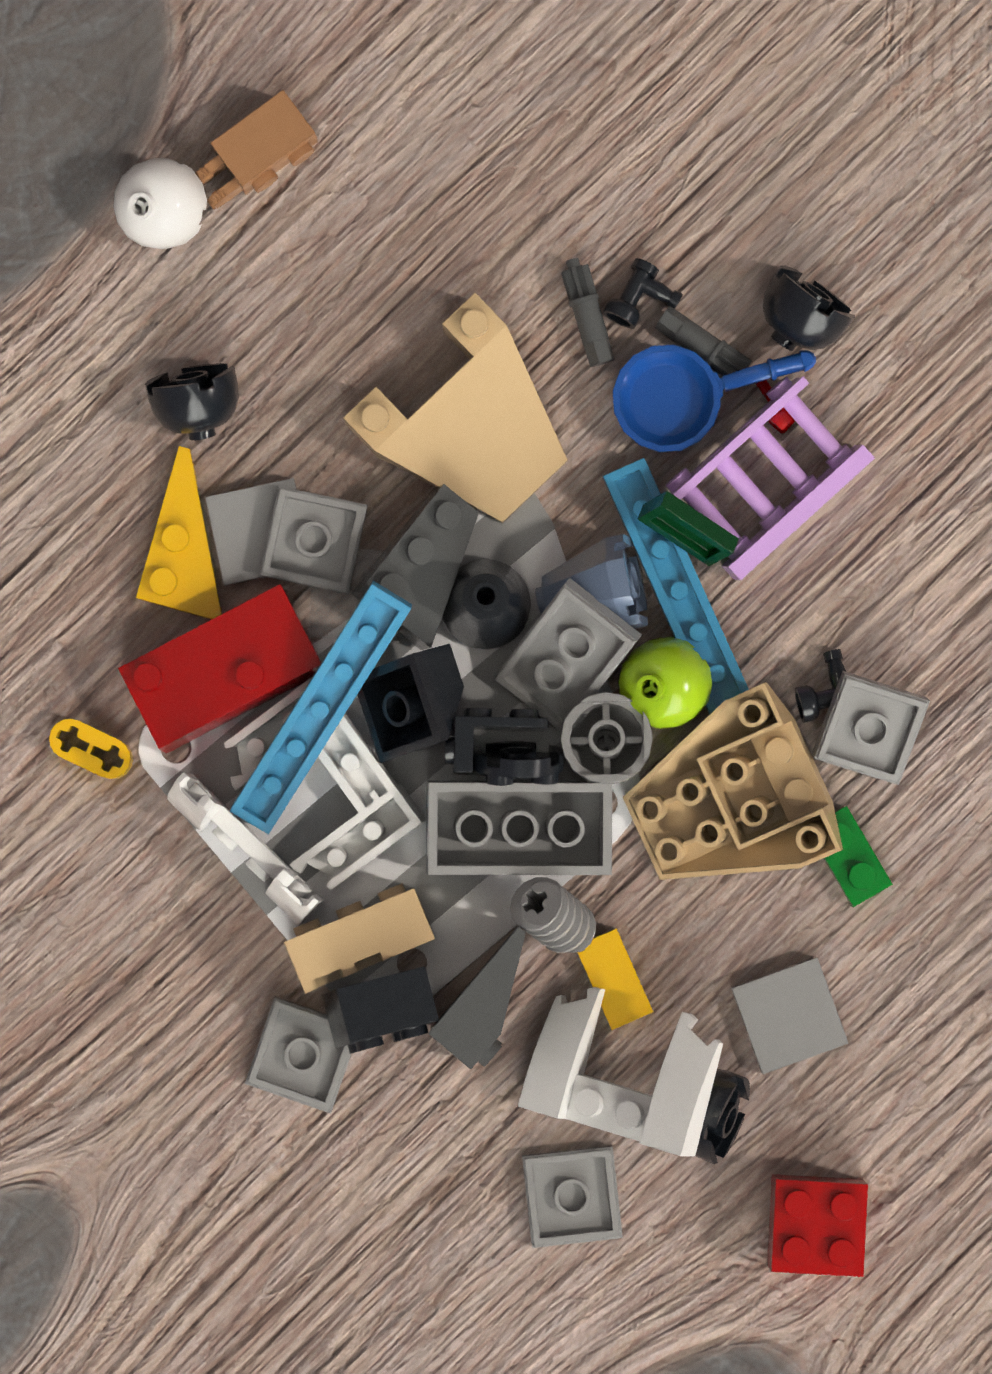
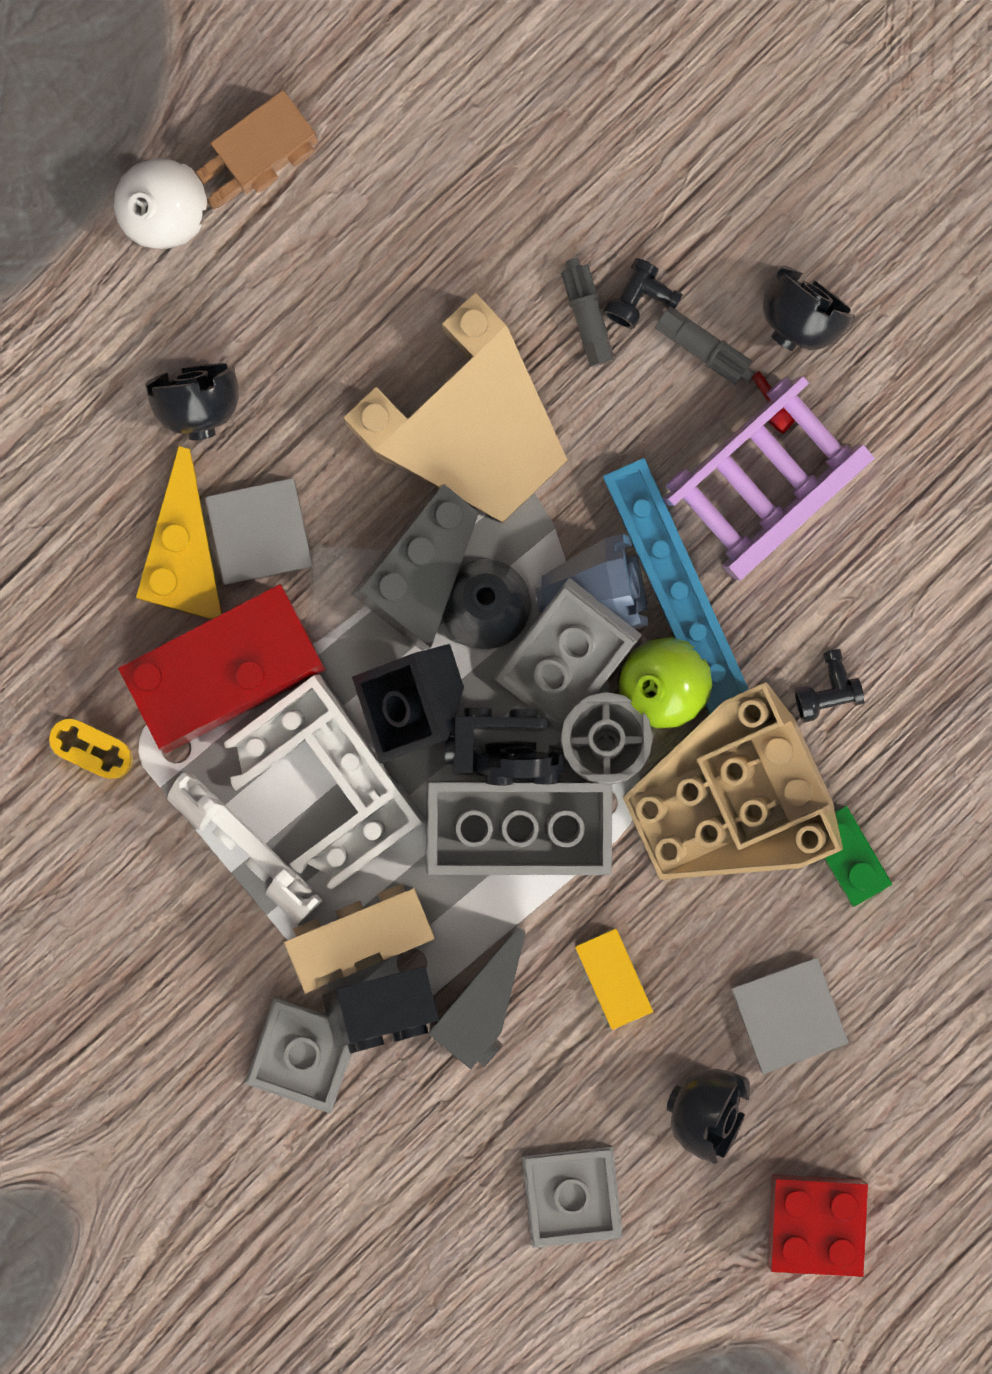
(313, 540): light grey tile -> none
(321, 707): dark azure plate -> none
(553, 915): light grey piece -> none
(665, 1121): white wedge -> none
(672, 396): blue piece -> none
(688, 528): dark green tile -> none
(870, 727): light grey tile -> none

